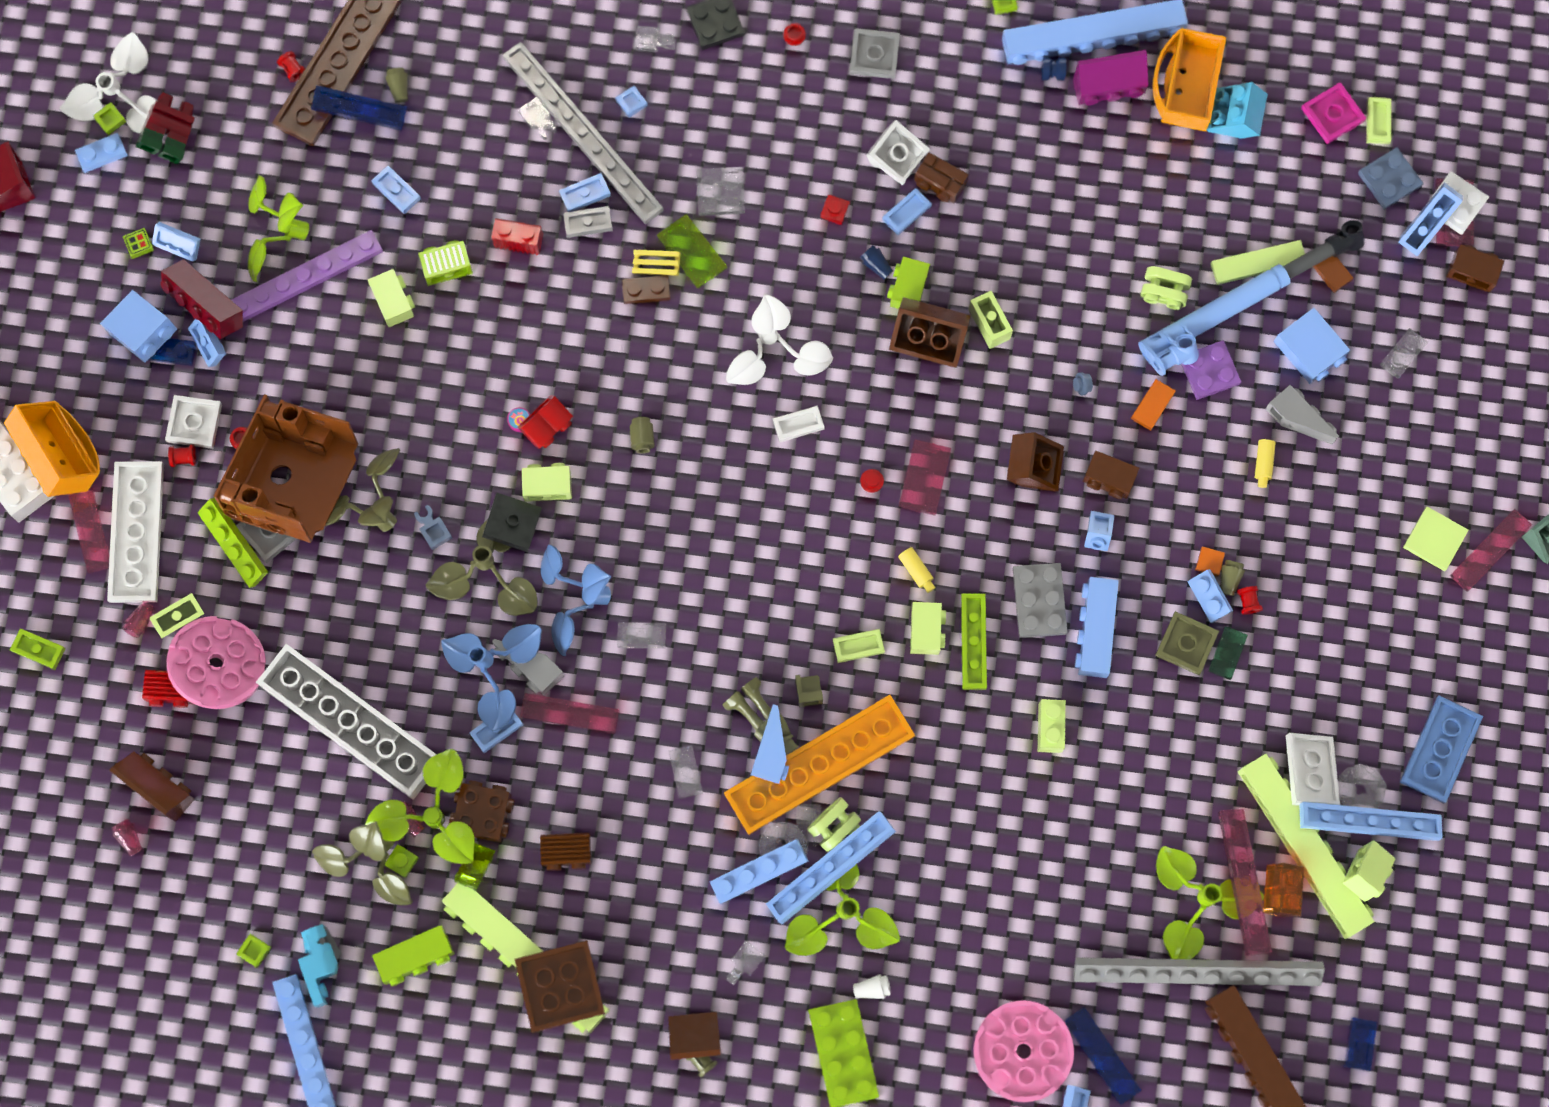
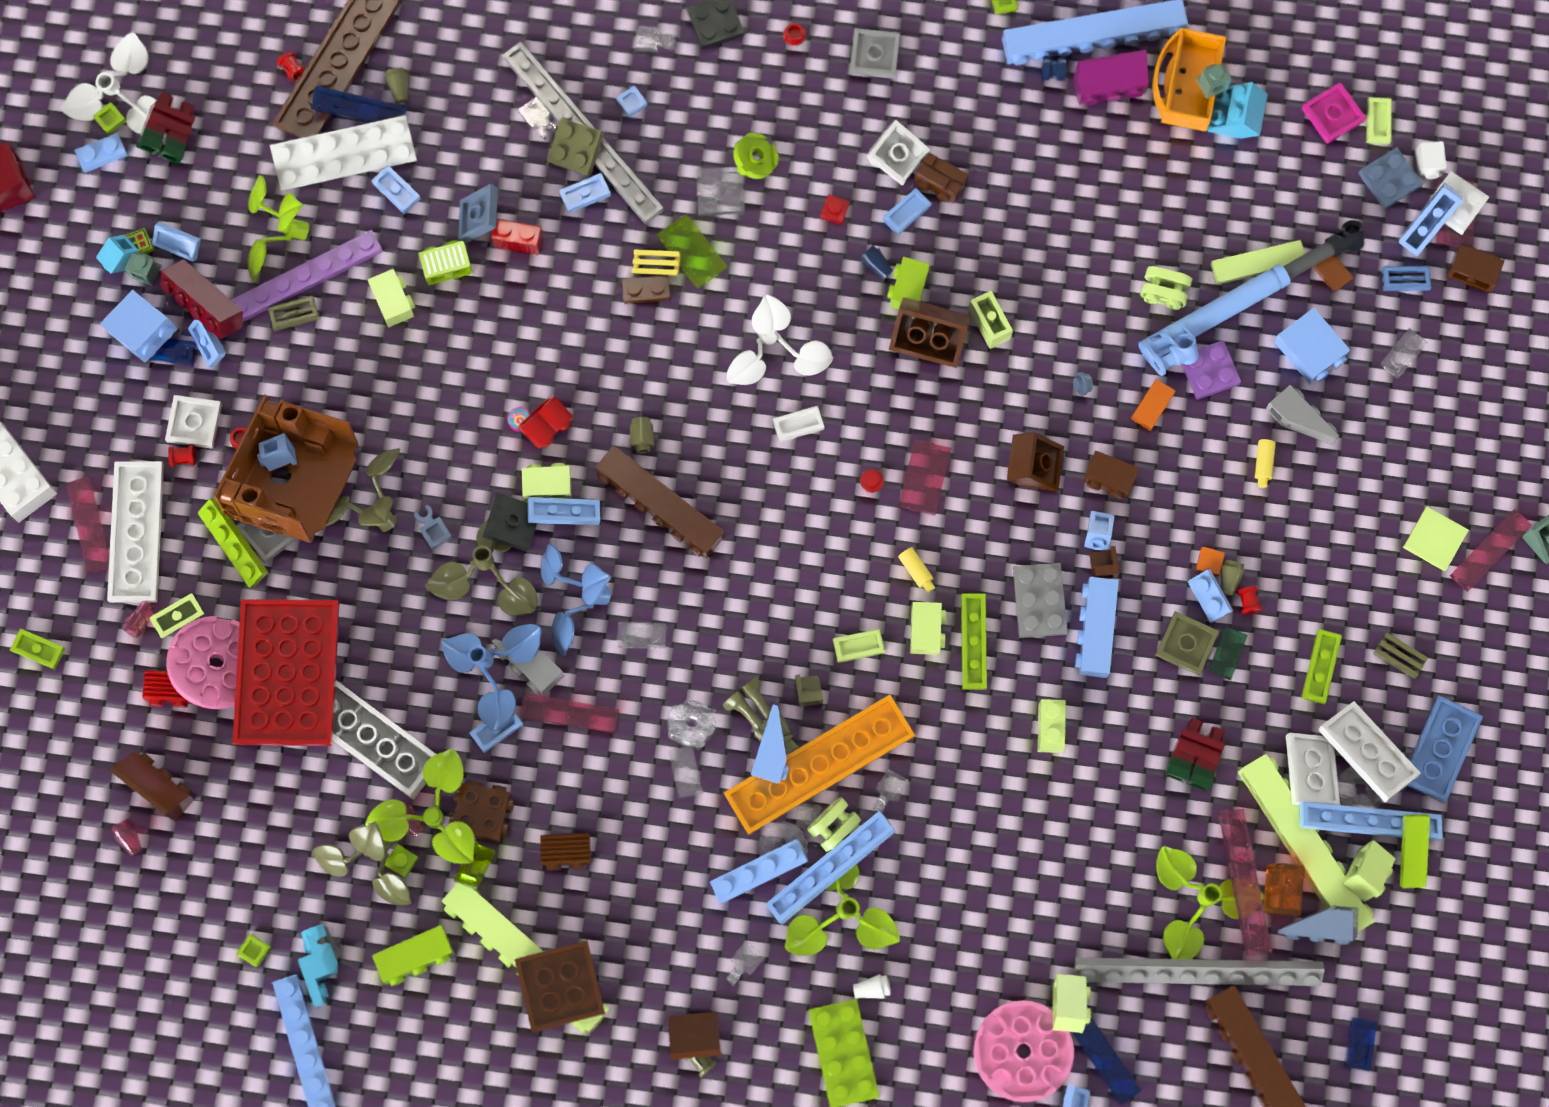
(54, 447): light orange piece -> none
(116, 253): none -> medium azure brick
(142, 268): none -> sand green brick
(276, 452): none -> light blue brick
(286, 672): none -> red plate
(295, 321): none -> olive tile
(343, 152): none -> white plate
(478, 213): none -> sand blue plate
(563, 511): none -> light blue plate
(575, 146): none -> olive plate
(587, 222): light grey plate -> none
(660, 502): none -> reddish brown brick
(686, 735): none -> clear plate
(747, 163): none -> lime plate
(890, 788): none -> clear plate
(1070, 1003): none -> yellowish green brick
(1104, 563): none -> reddish brown panel
(1201, 749): none -> dark red hips
(1214, 80): none -> sand green brick
(1321, 666): none -> lime tile
(1331, 923): none -> sand blue slope
(1369, 751): none -> white plate
(1404, 647): none -> olive tile
(1406, 286): none -> medium blue tile
(1414, 850): none -> lime tile
(1430, 159): none -> white brick

